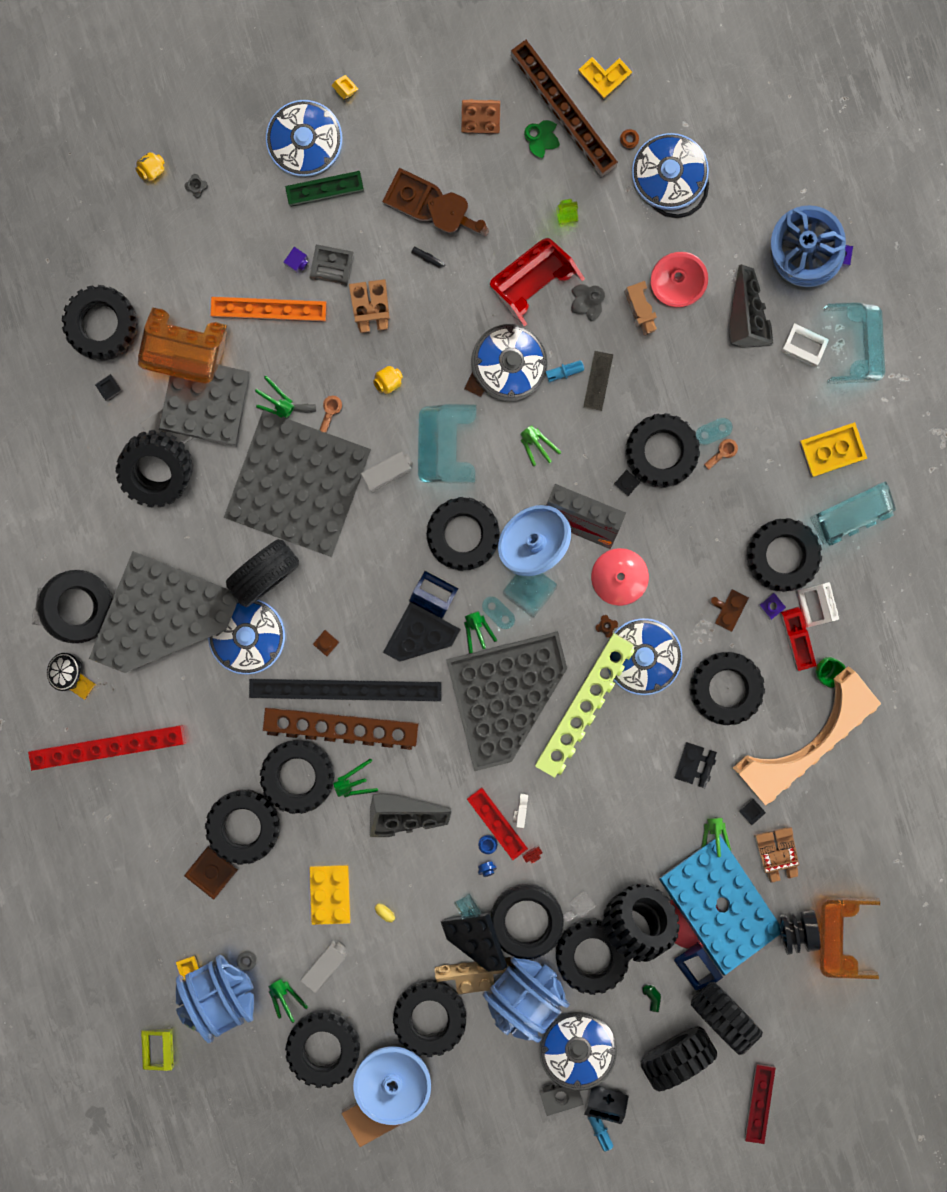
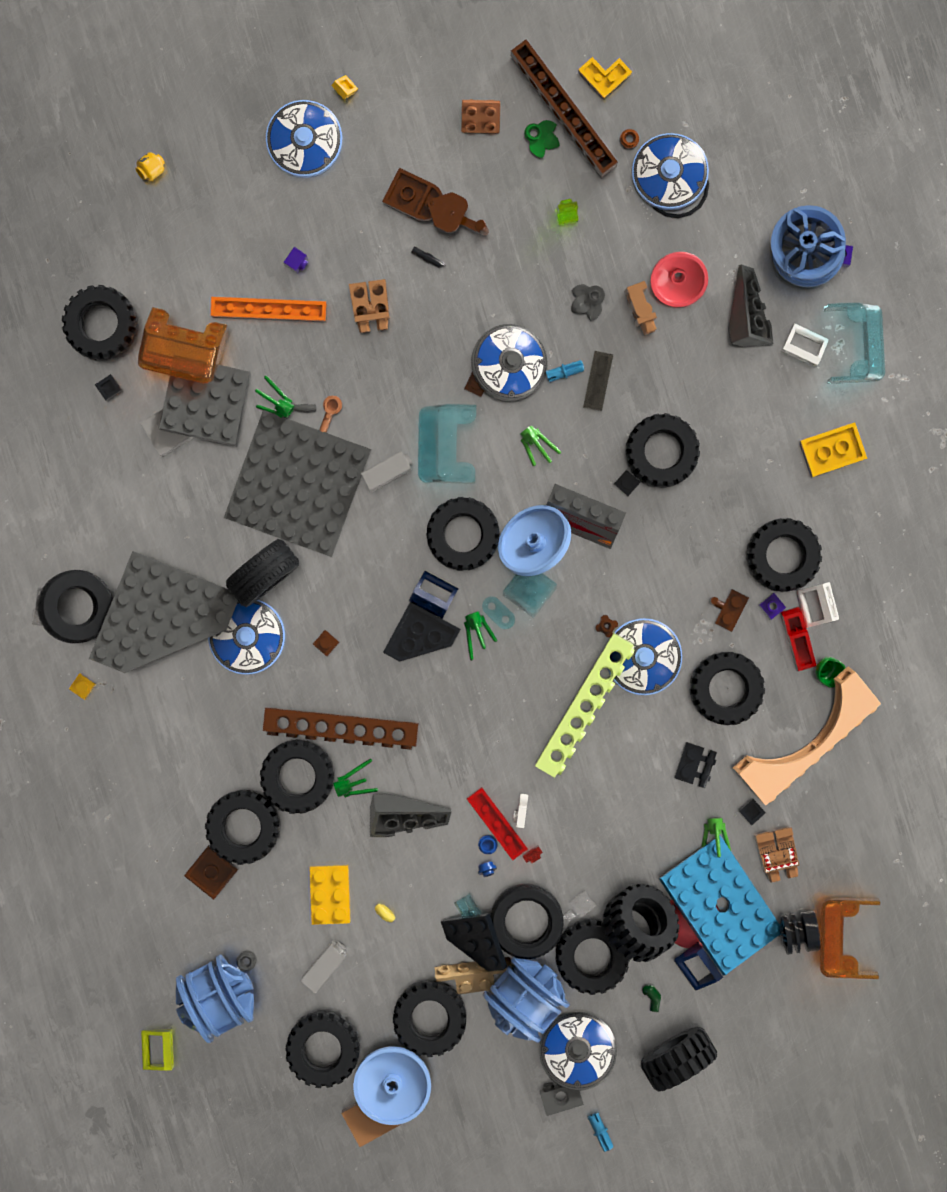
(63, 672): dish -> none
(107, 747): red brick -> none
(142, 488): black tyre -> none
(187, 965): yellow plate -> none
(195, 180): dark grey plate -> none
(277, 991): green plant -> none
(324, 188): dark green plate -> none
(331, 258): dark grey plate -> none
(345, 690): black plate -> none
(387, 379): yellow head -> none
(504, 694): dark grey plate -> none
(532, 273): red windscreen -> none
(597, 1106): black brick -> none
(605, 577): coral dish -> none
(713, 431): clear light blue plate -> none
(726, 1018): black tyre -> none
(727, 449): nougat plate -> none
(760, 1103): dark red plate -> none
(854, 513): clear light blue windscreen -> none

